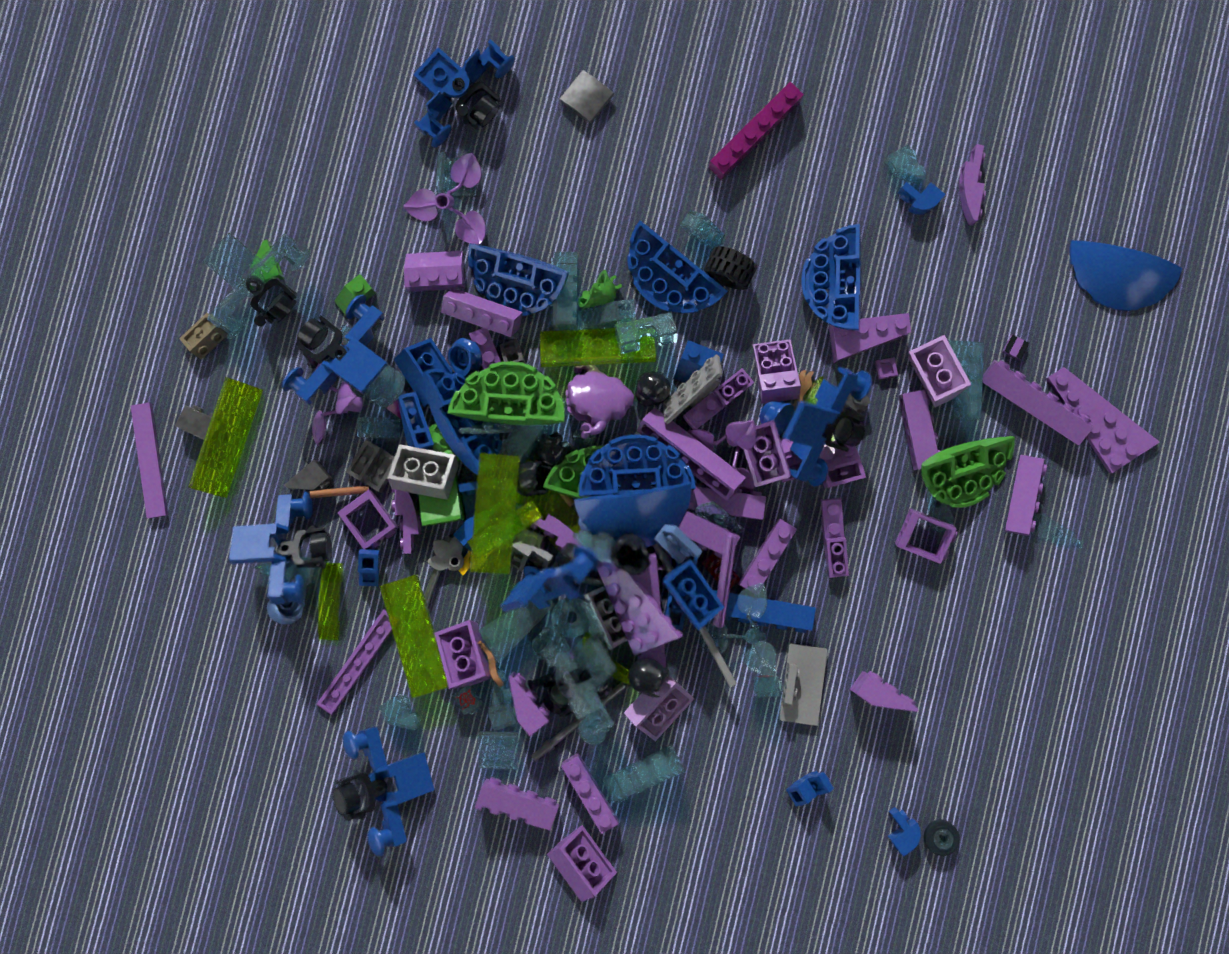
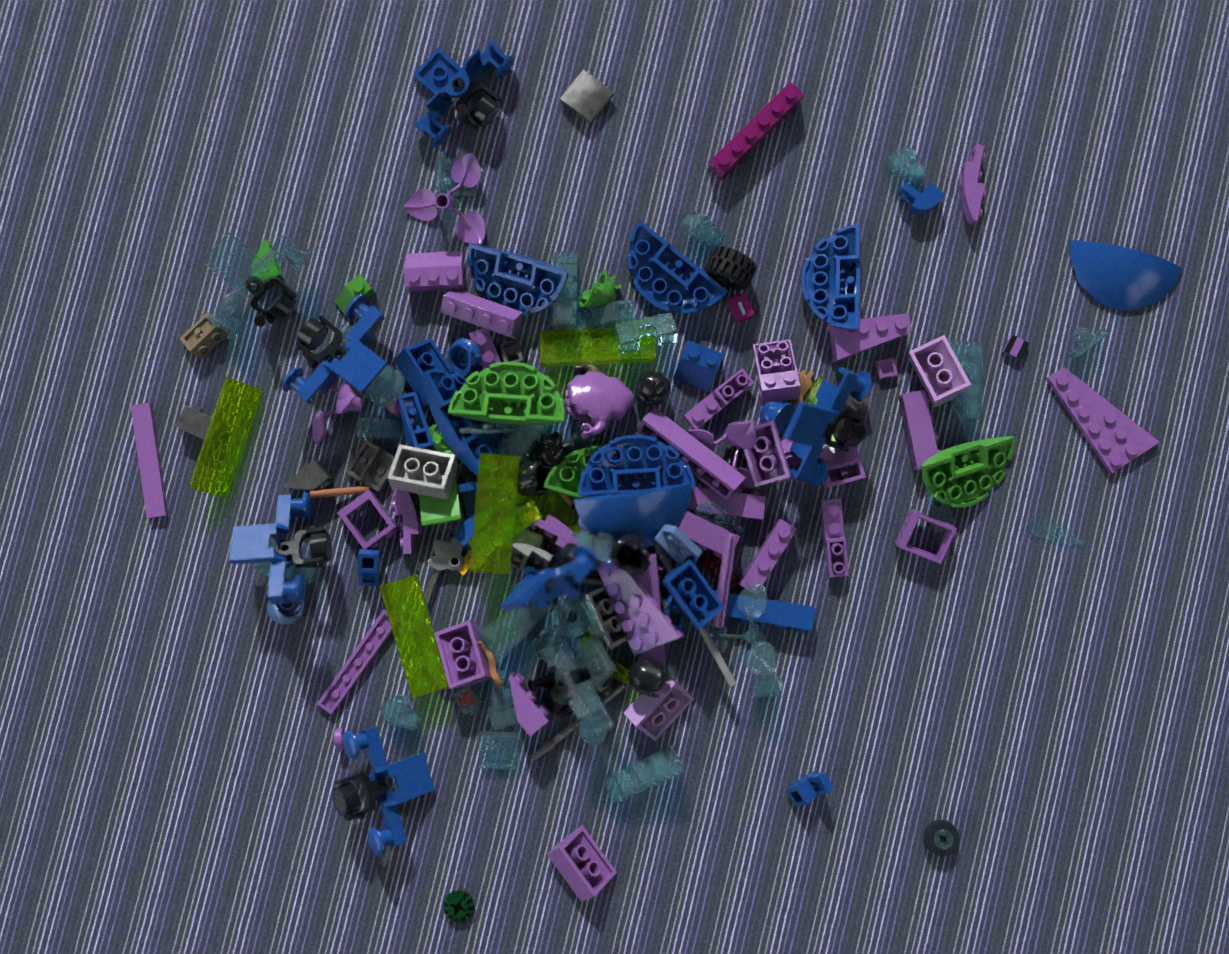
(329, 601): clear neon green slope -> none
(338, 736): none -> medium lavender tile
(467, 903): none -> dark green gear
(517, 803): medium lavender wedge -> none
(589, 793): medium lavender brick -> none
(694, 390): light grey bracket -> none
(740, 308): none -> magenta brick
(803, 684): light grey bracket -> none
(872, 690): medium lavender slope -> none
(908, 835): blue brick -> none
(1024, 495): medium lavender brick -> none
(1036, 402): medium lavender brick -> none
(1085, 340): none -> clear light blue tile

